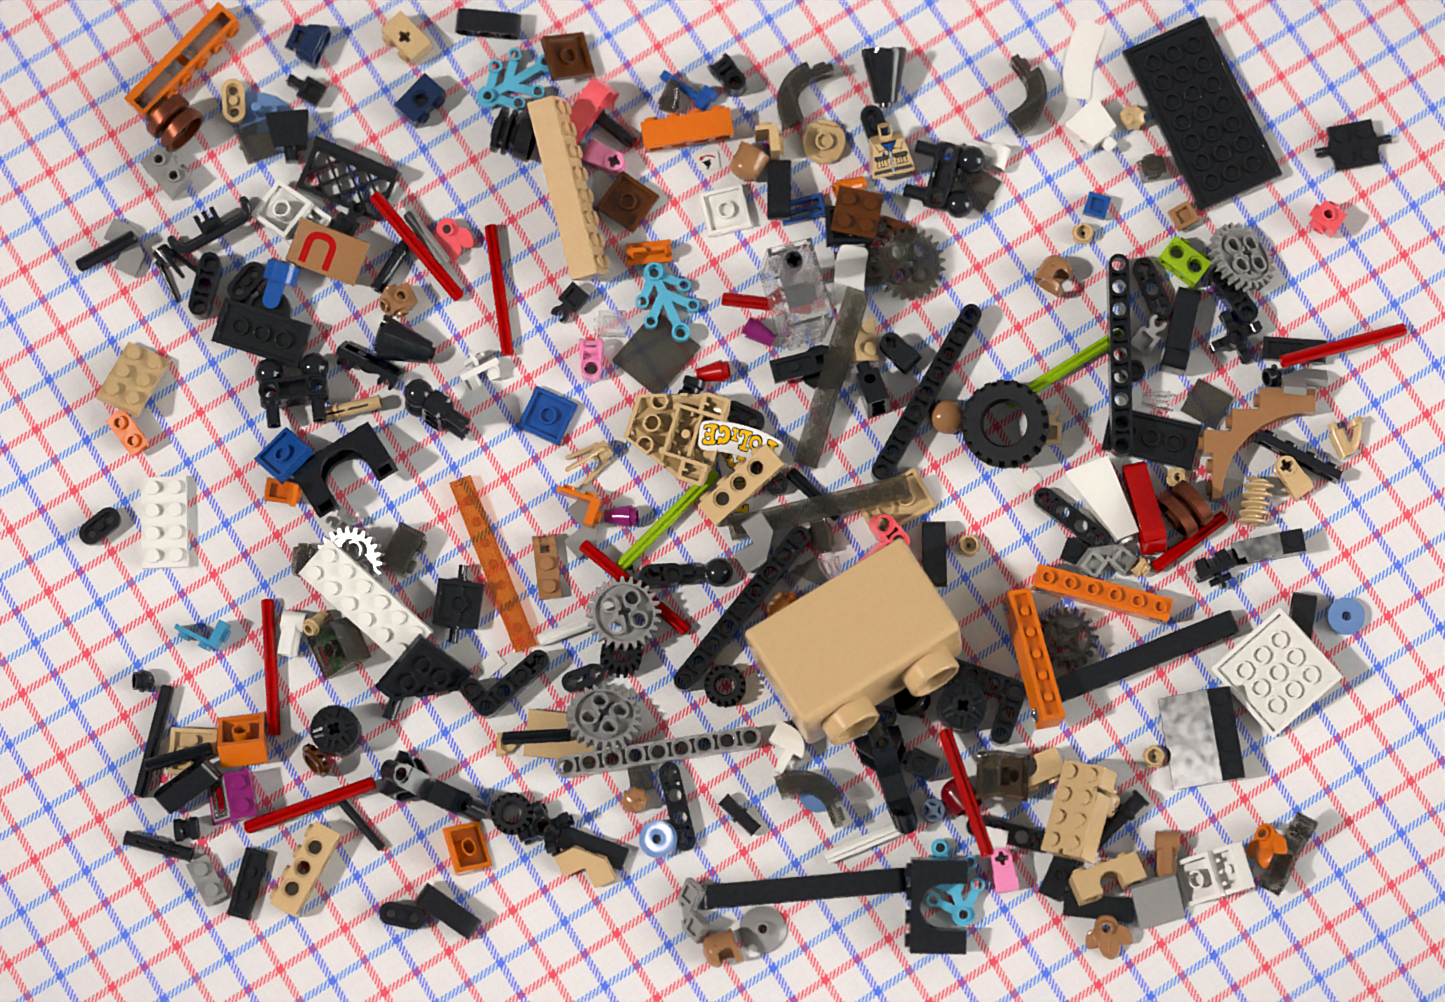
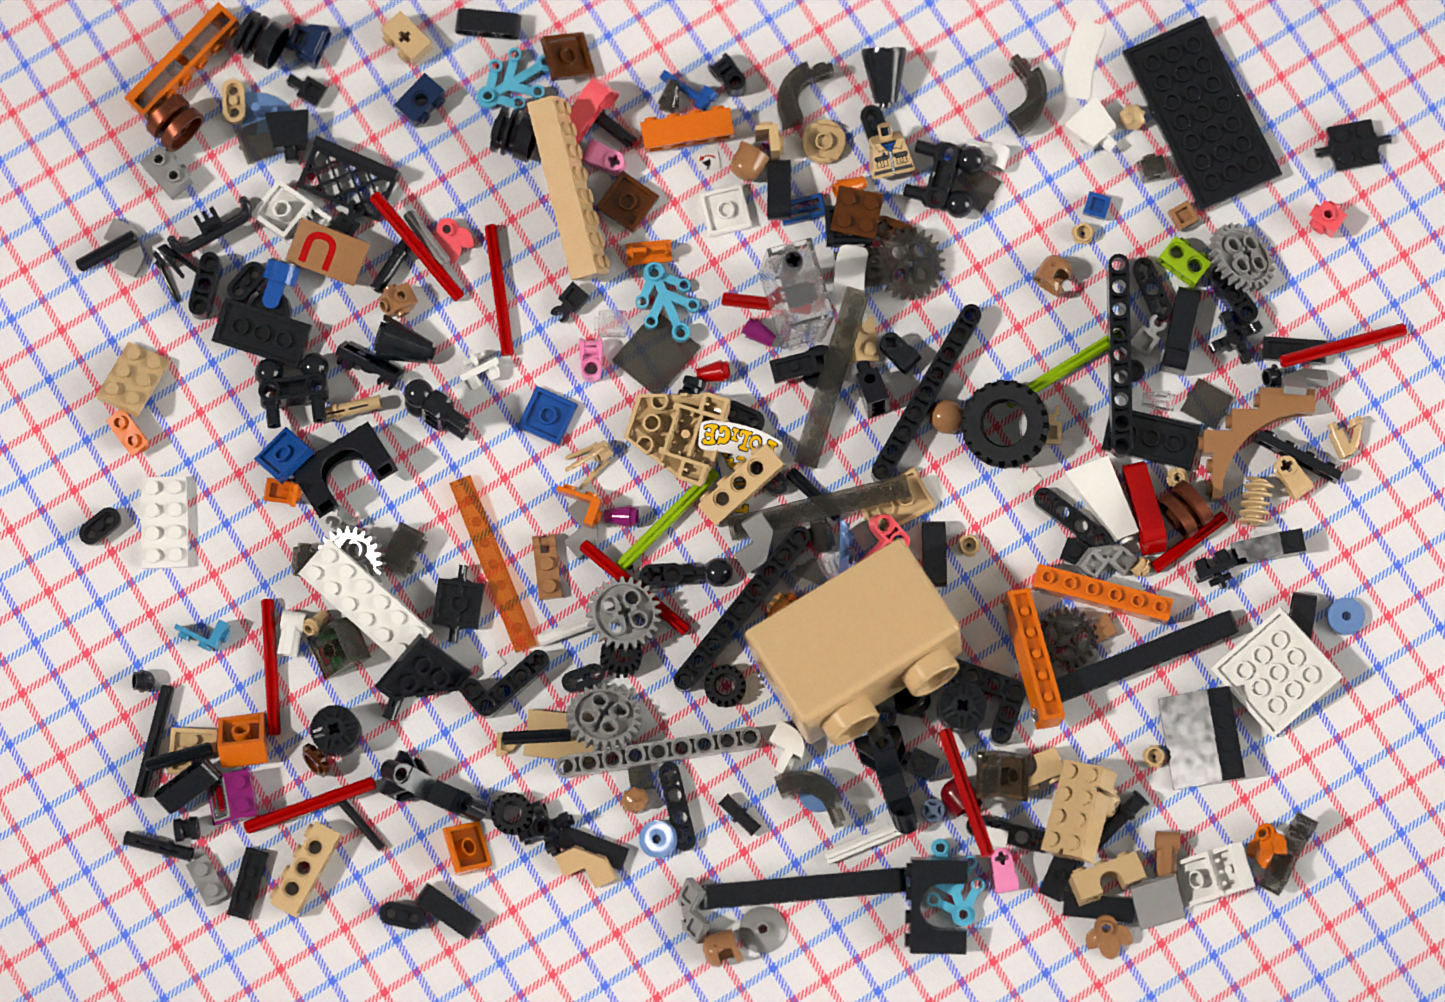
(261, 39): none -> black wheel
(845, 540): none -> medium blue plate
(1104, 628): none -> medium nougat tile

